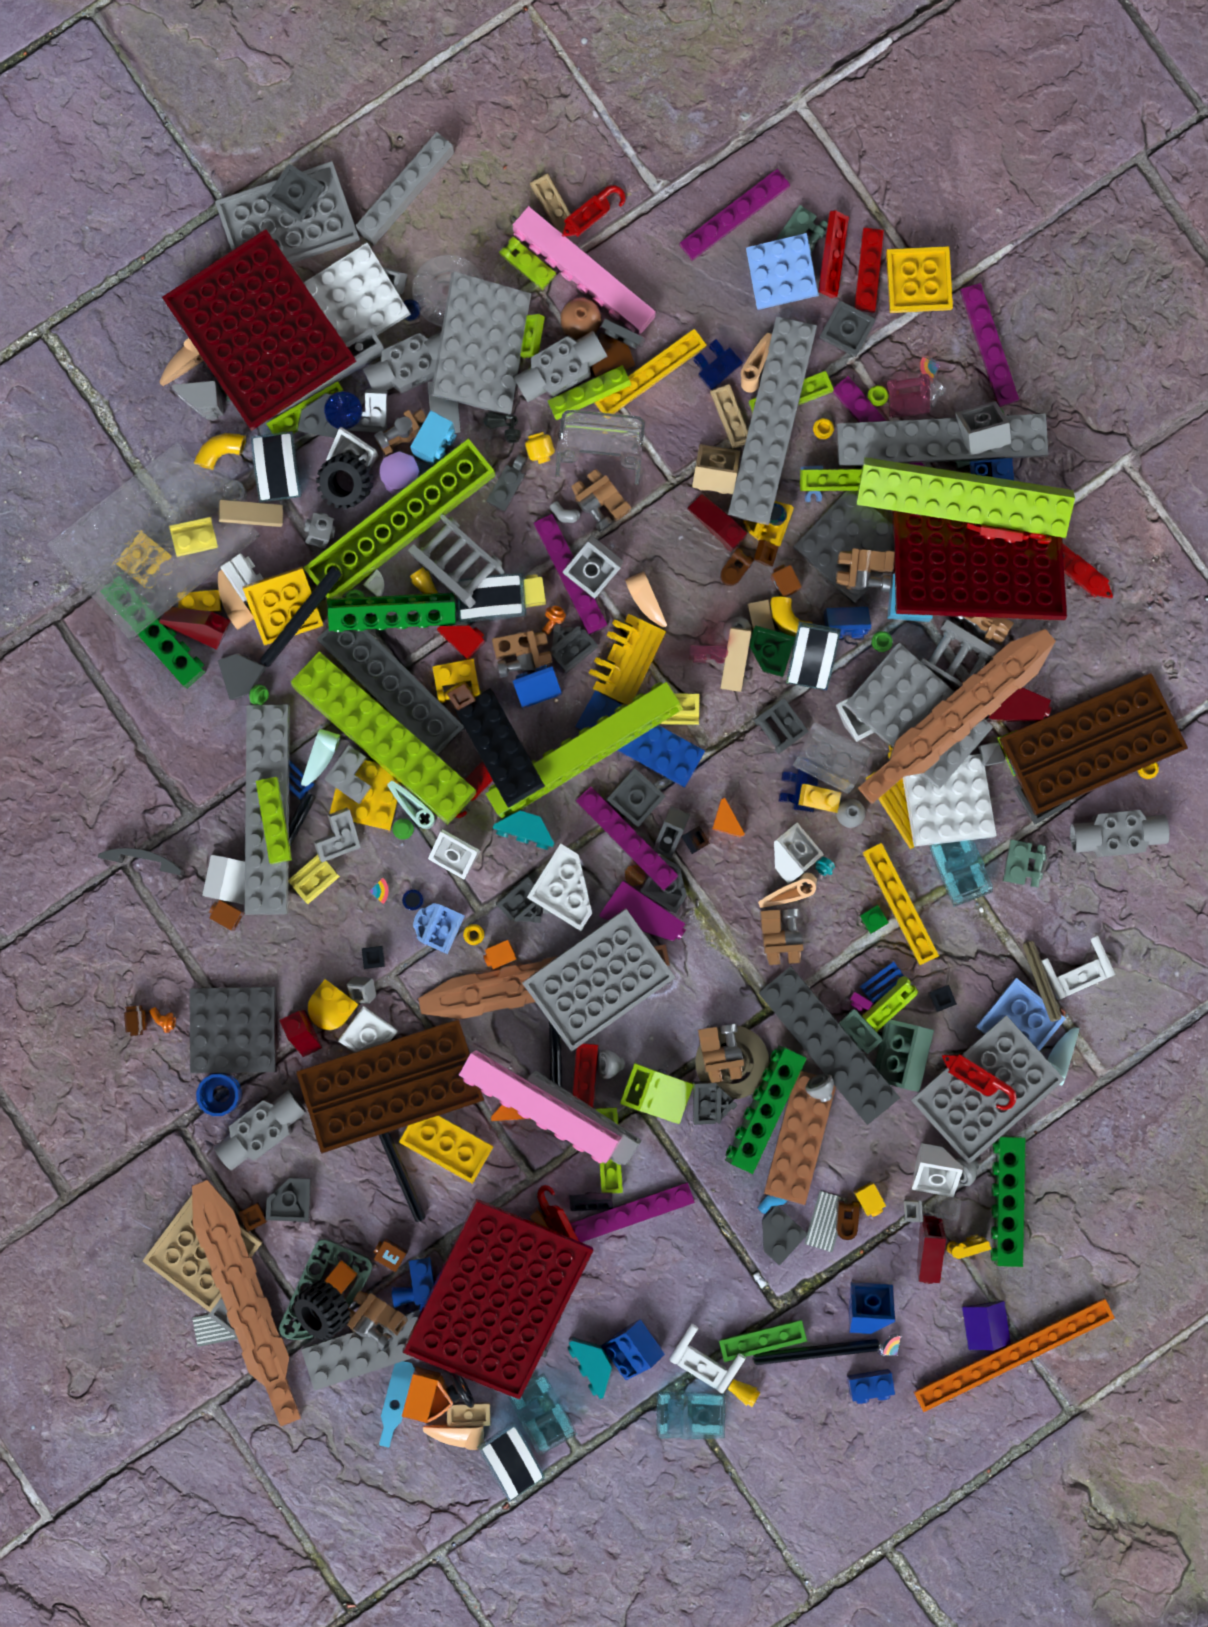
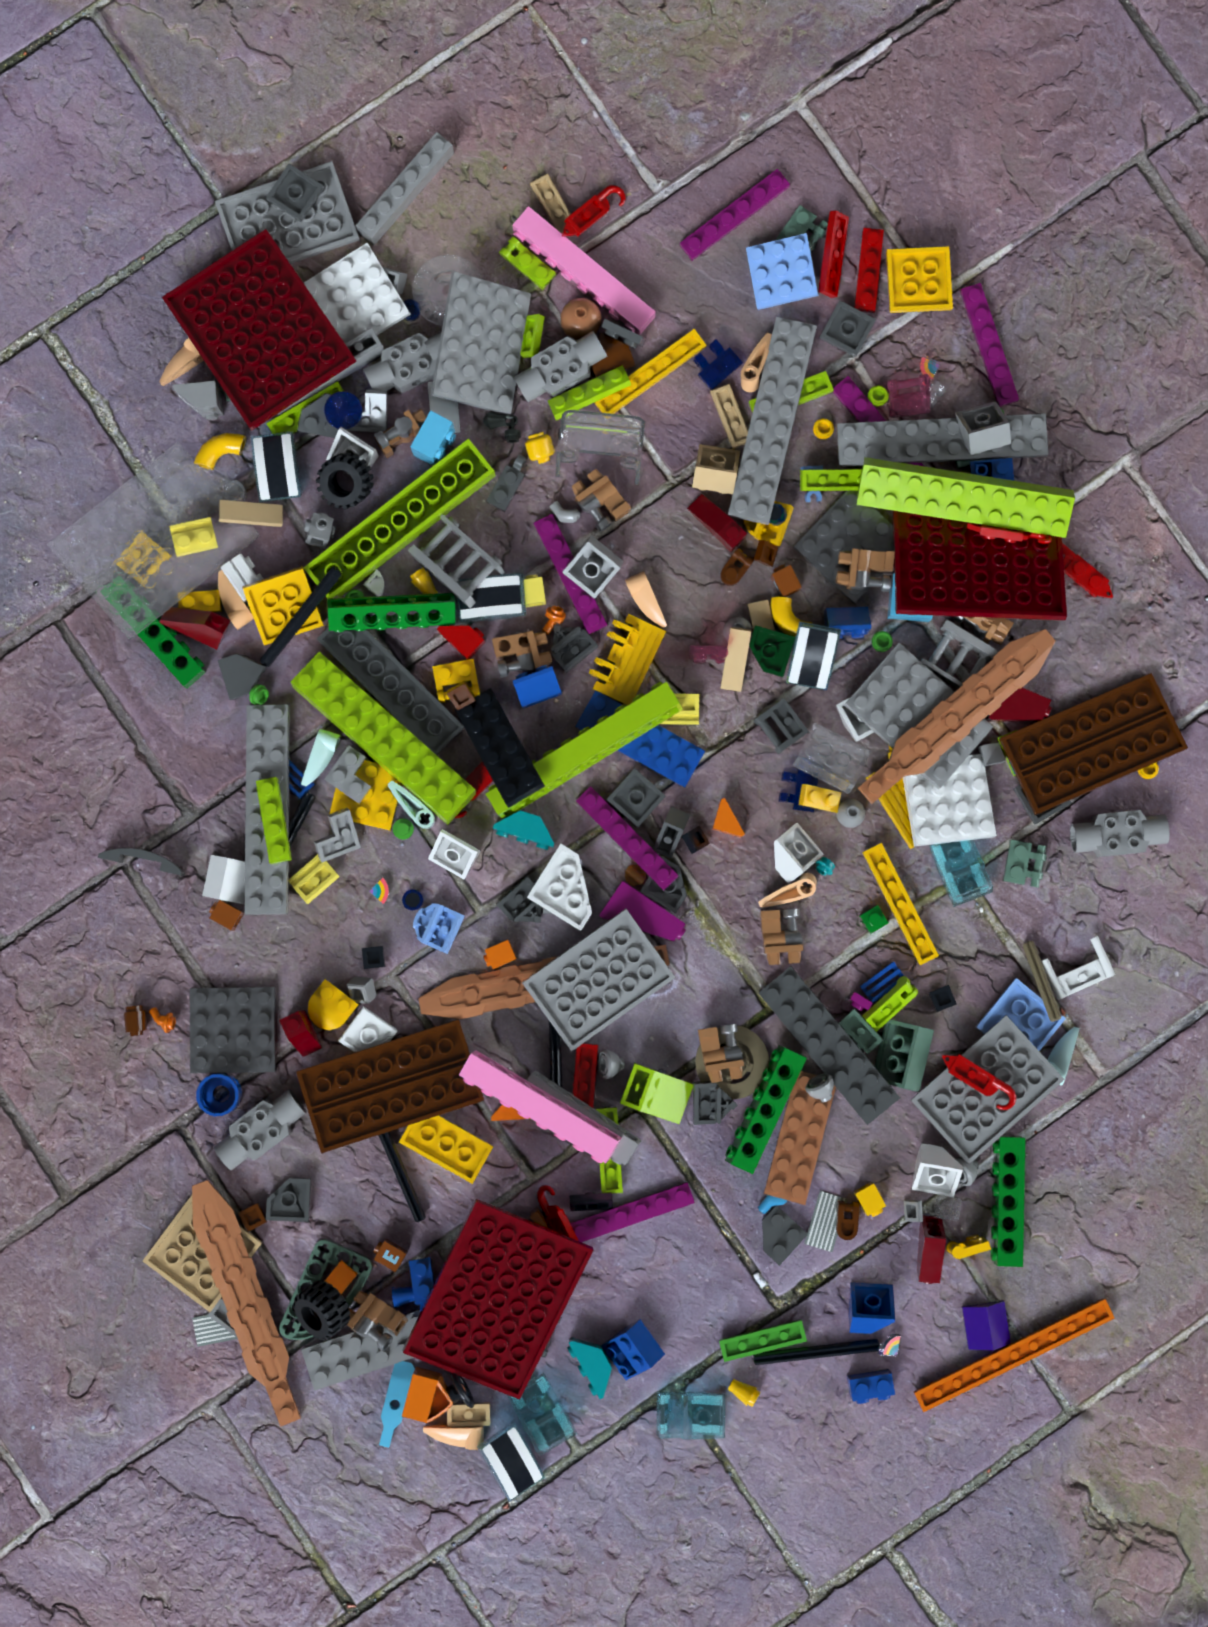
(398, 472): lavender hat -> none
(473, 927): yellow plate -> none
(702, 1365): white plate -> none

